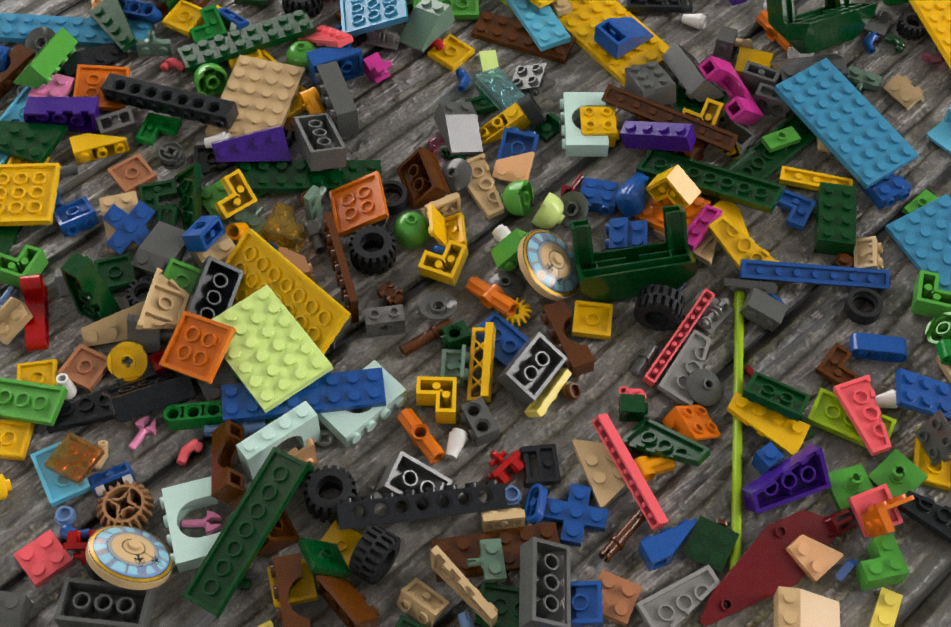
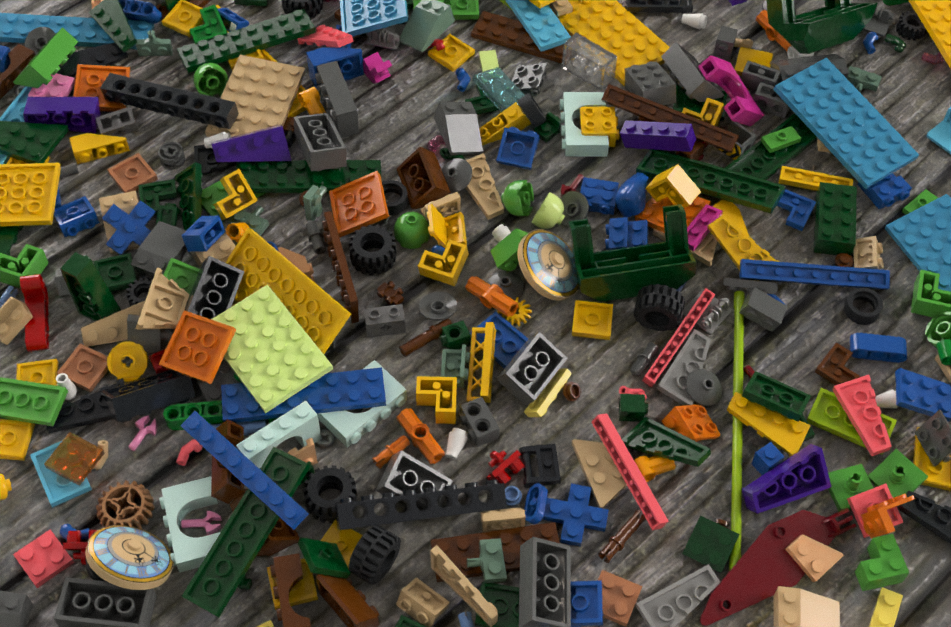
(65, 515): medium blue plate -> none
(101, 481): blue slope -> none
(156, 124): green plate -> none
(172, 63): coral arm -> none
(245, 470): none -> blue plate
(282, 229): clear yellow brick -> none
(297, 55): bright green cylinder -> none
(385, 456): none -> orange axle
(514, 167): light nougat wing -> none
(557, 319): reddish brown arch -> none
(589, 61): none -> clear brick
(620, 35): blue slope -> none
(661, 548): blue slope -> none
(846, 569): blue tile -> none
(903, 92): tan bracket -> none

